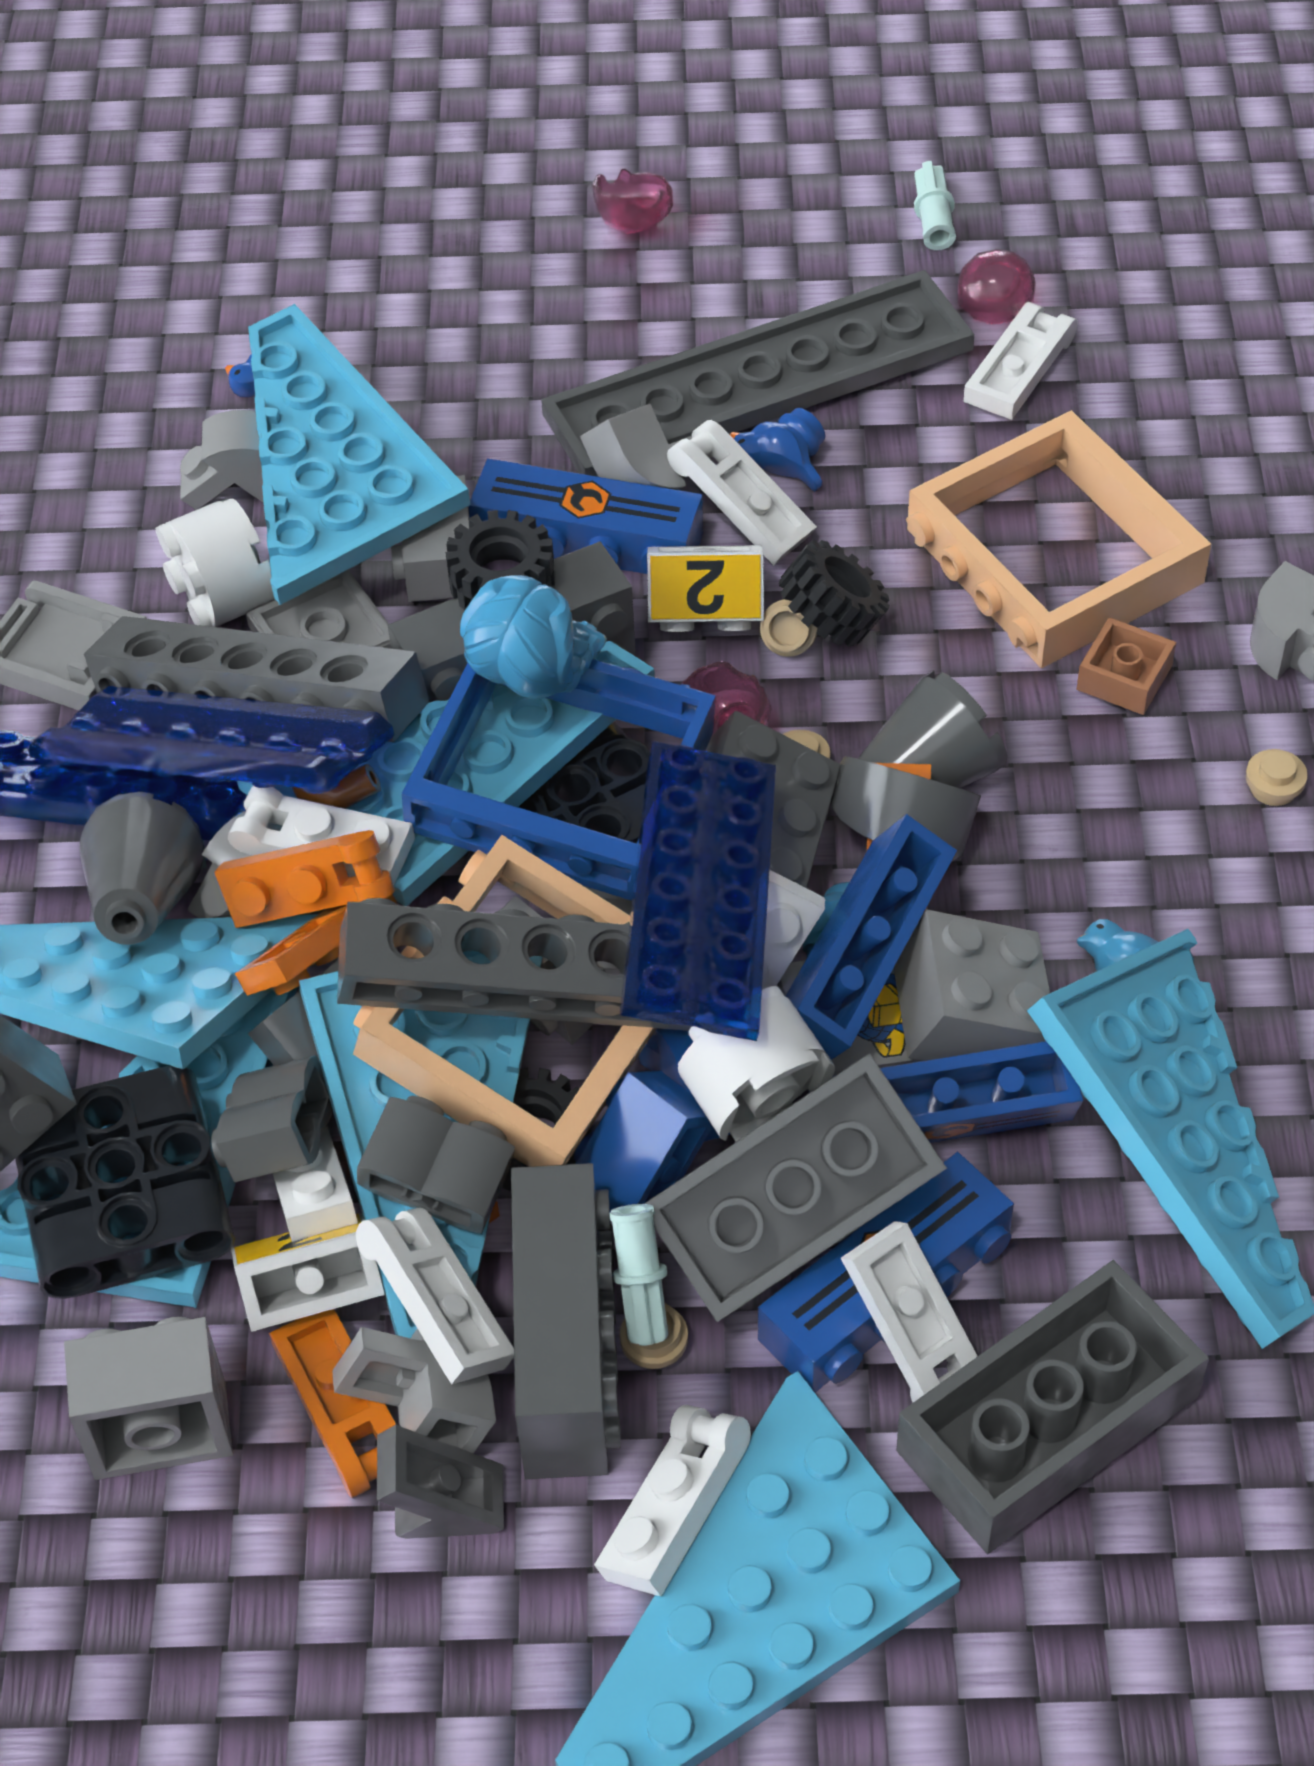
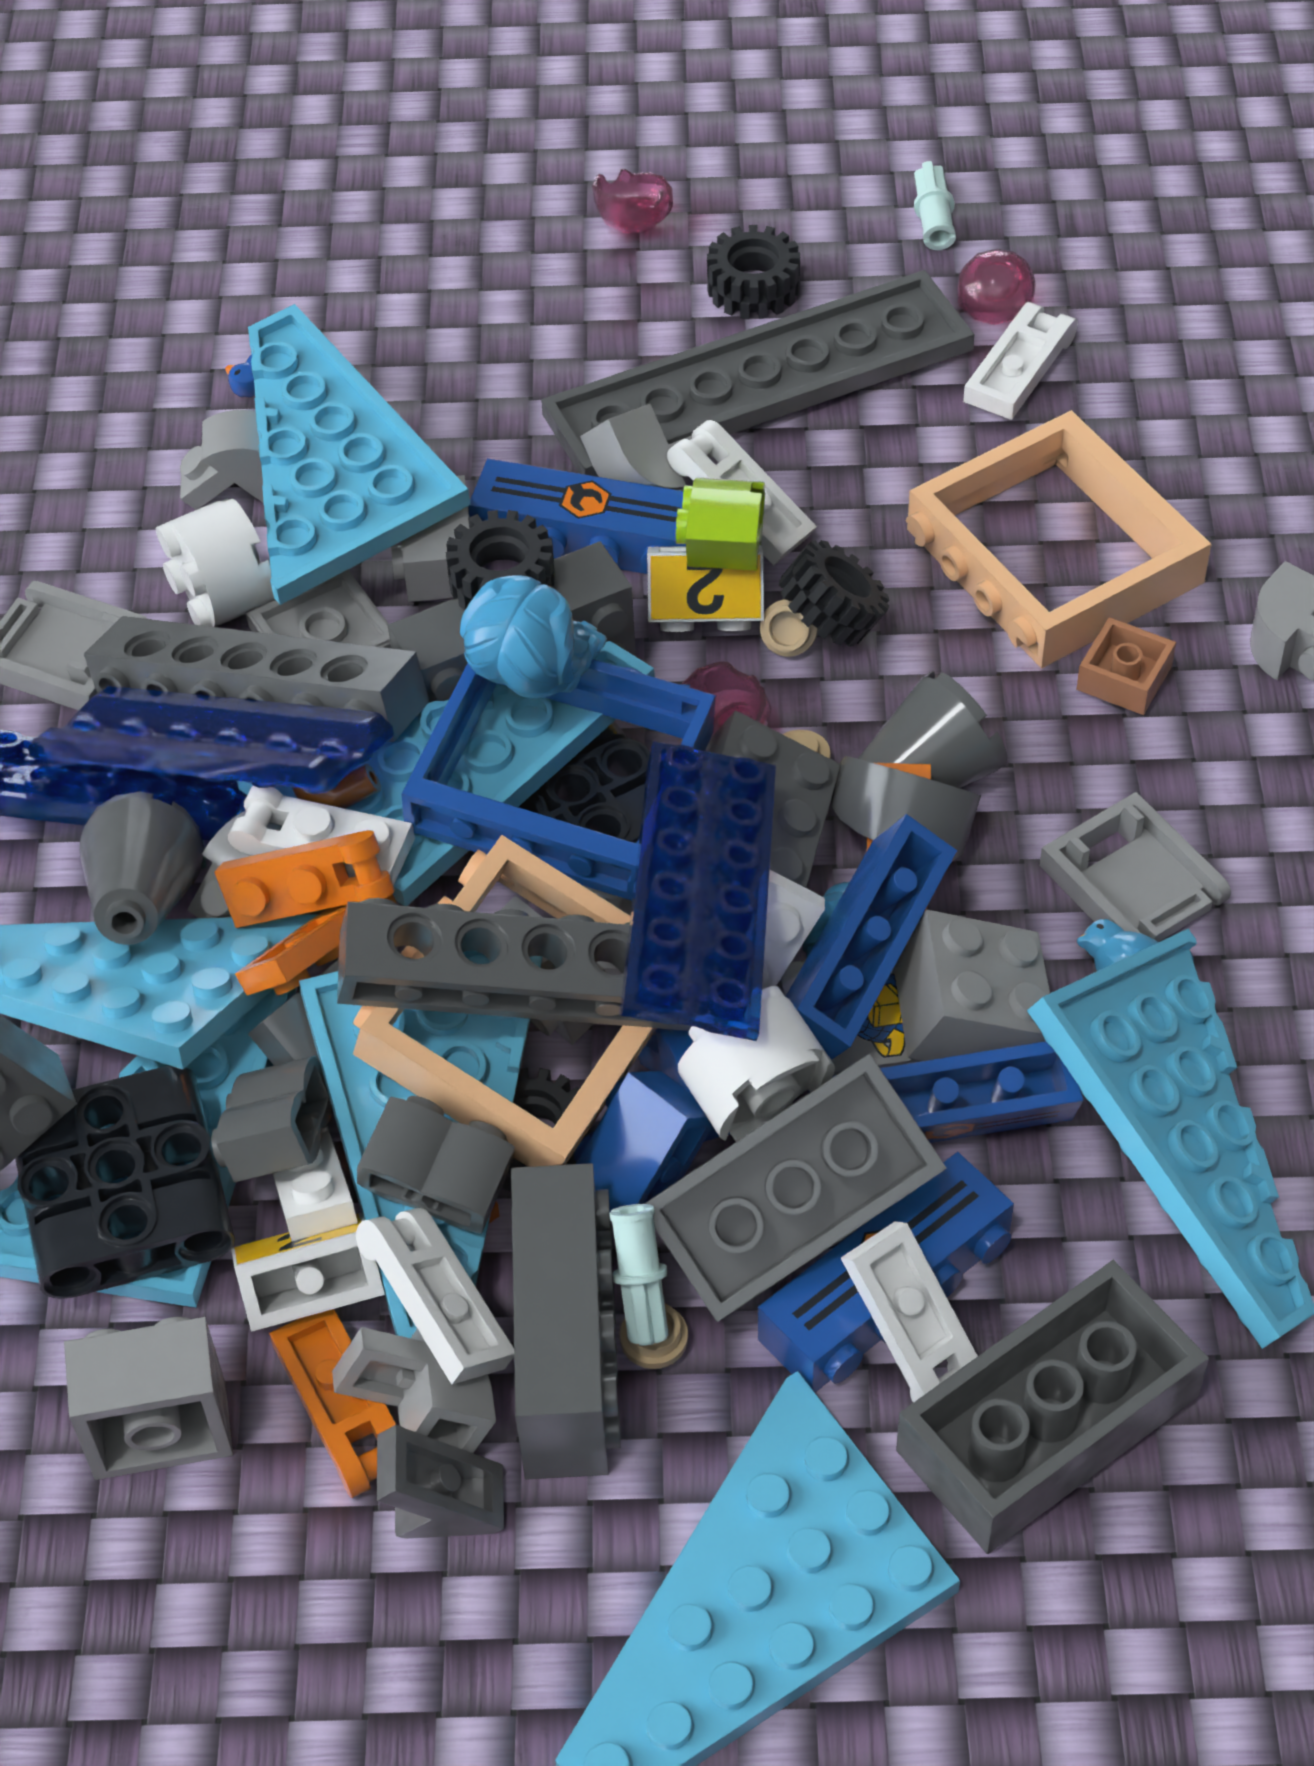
(674, 1499): white plate -> none
(722, 523): none -> lime brick
(756, 291): none -> black tyre
(786, 446): blue animal -> none
(1143, 887): none -> light grey container
(1276, 776): tan plate -> none

